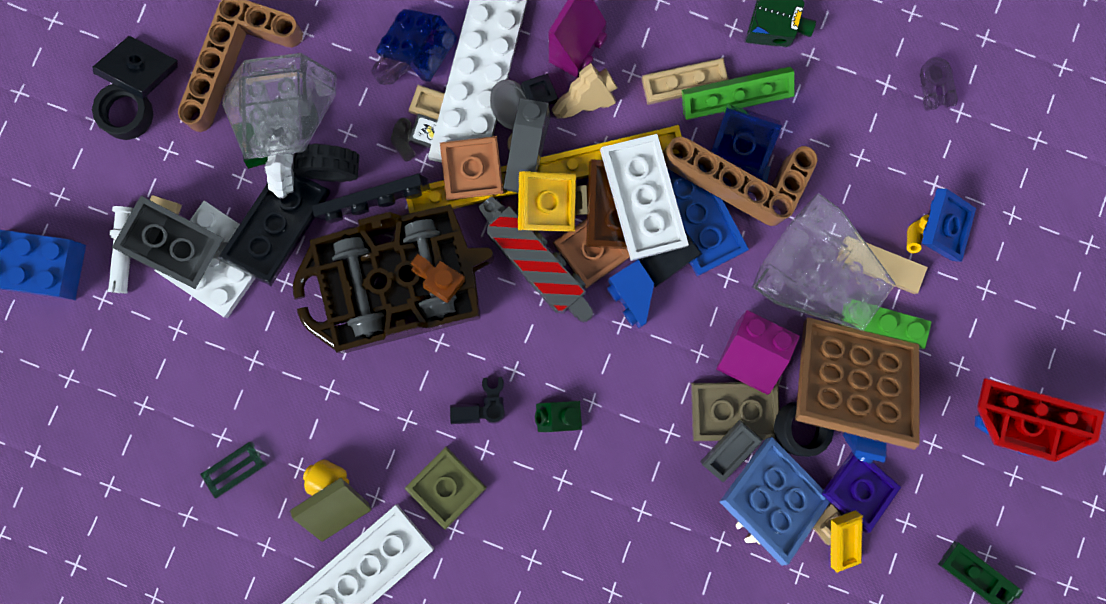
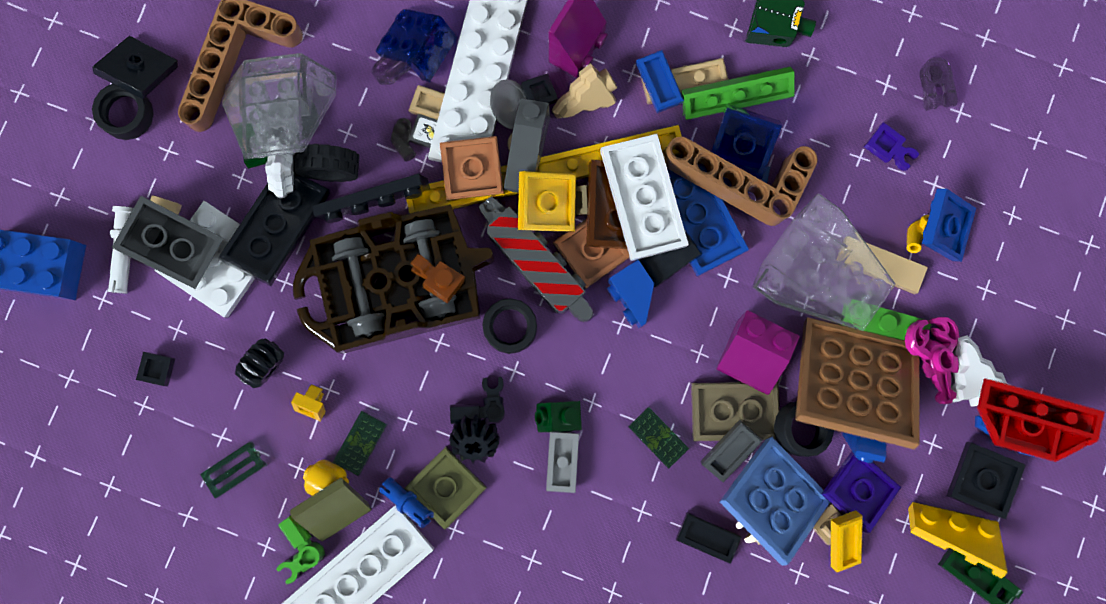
(155, 369): none -> black plate
(259, 363): none -> black gear
(309, 552): none -> bright green bar
(310, 403): none -> yellow tile
(360, 443): none -> clear green tile
(406, 502): none -> blue pin
(474, 439): none -> black gear
(507, 304): none -> black tyre
(562, 462): none -> light grey plate
(658, 437): none -> clear green tile
(659, 81): none -> blue tile
(708, 538): none -> black tile
(887, 144): none -> dark purple plate
(936, 355): none -> dark pink animal
(967, 534): none -> yellow wing
(972, 371): none -> white rock
(986, 480): none -> black plate

